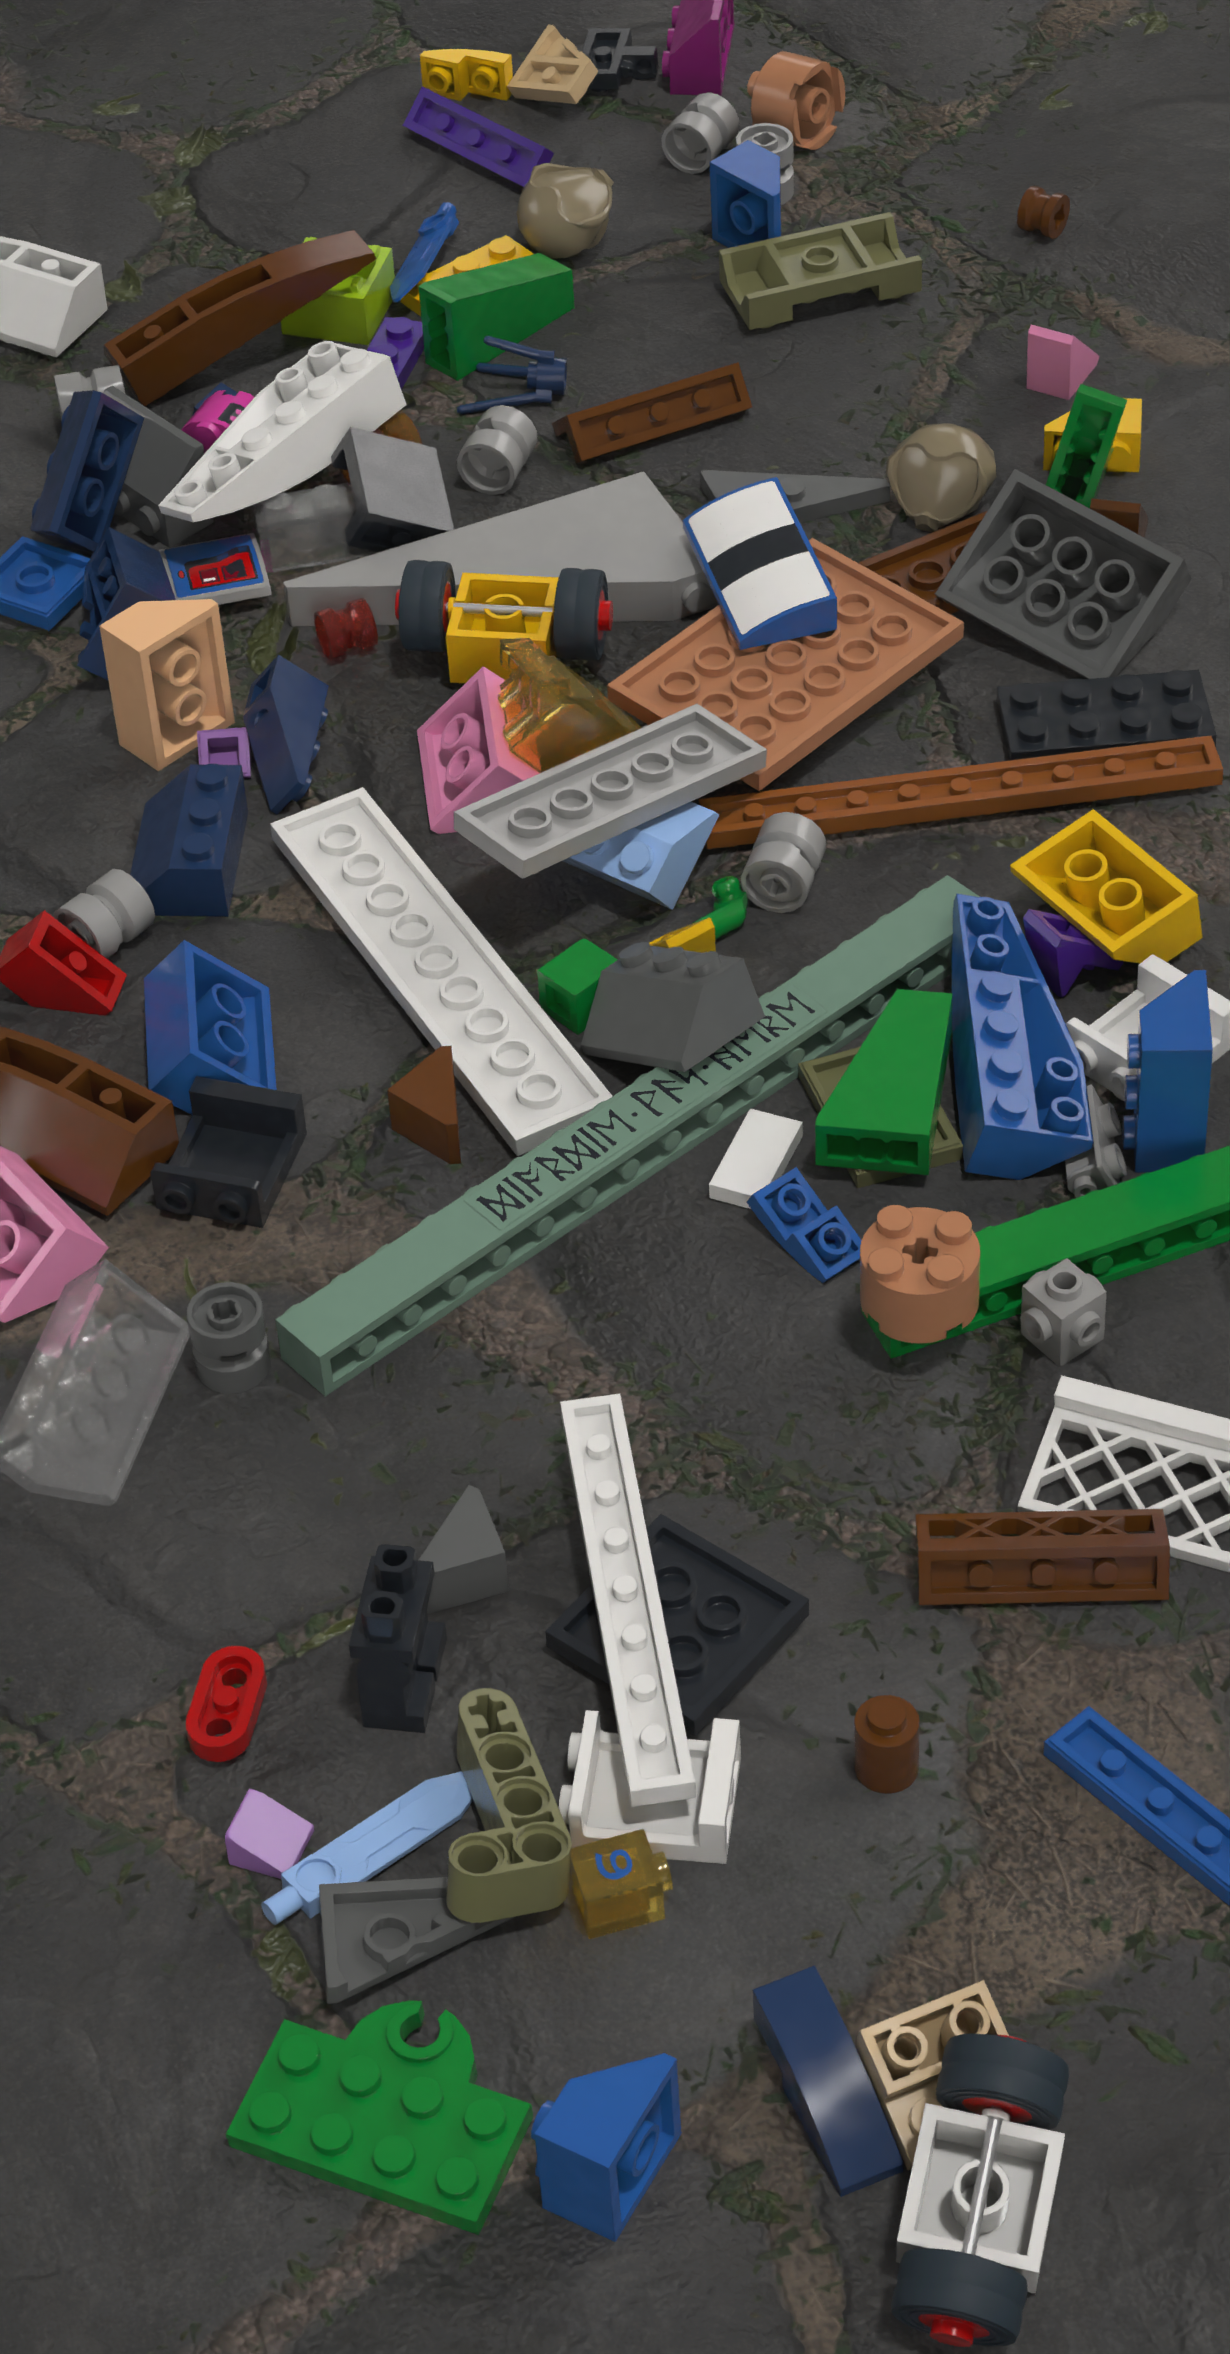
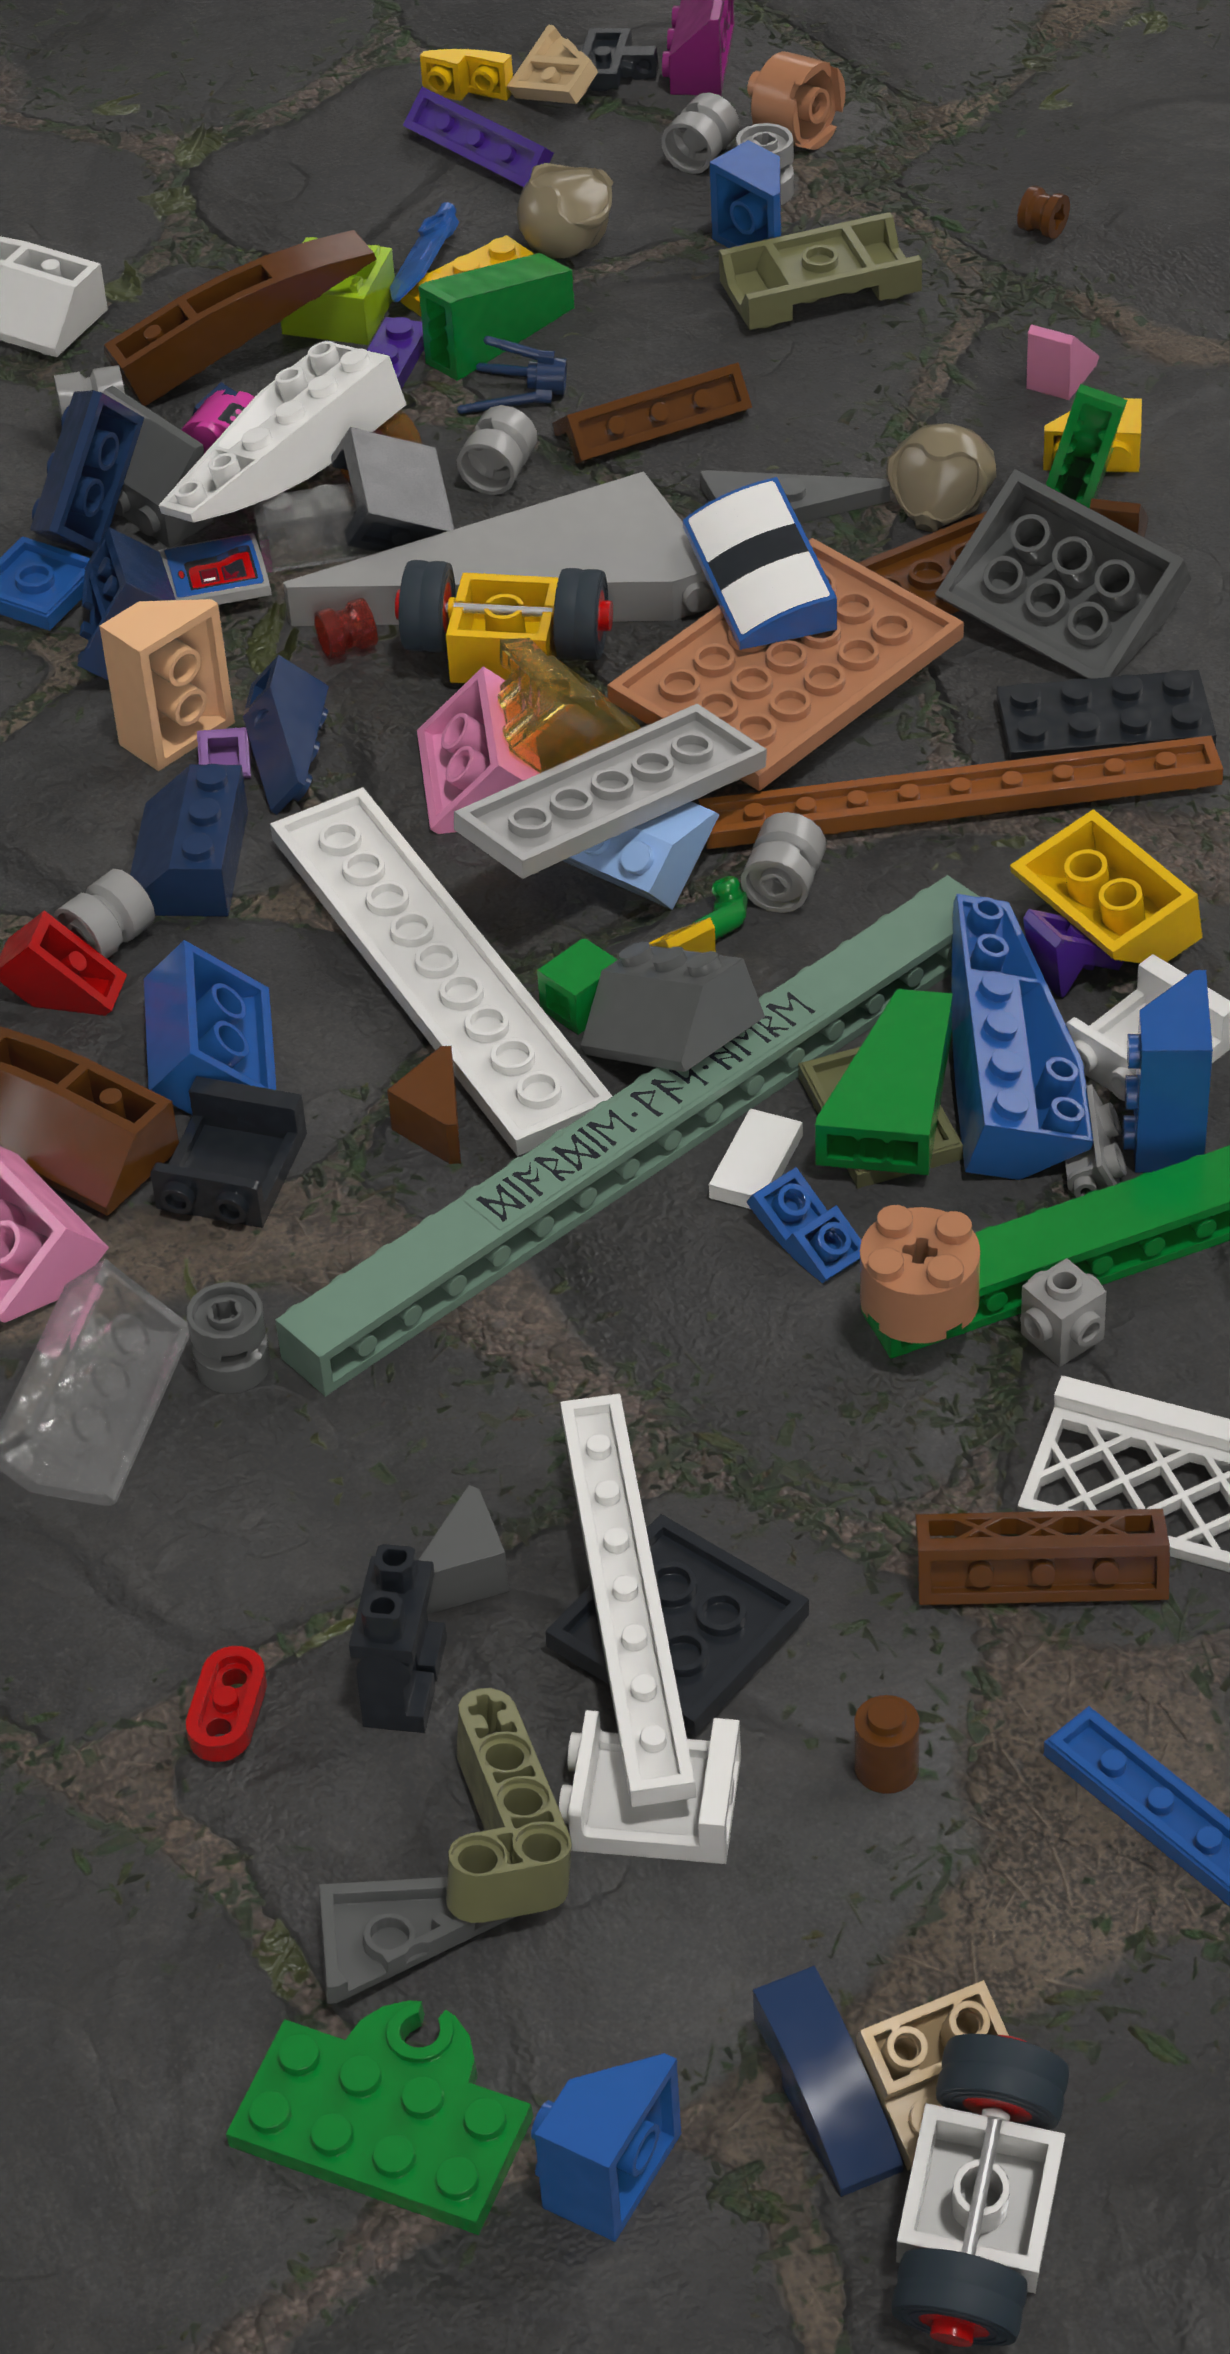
(266, 1836): slope -> none
(372, 1844): light blue piece -> none
(619, 1883): clear yellow brick -> none

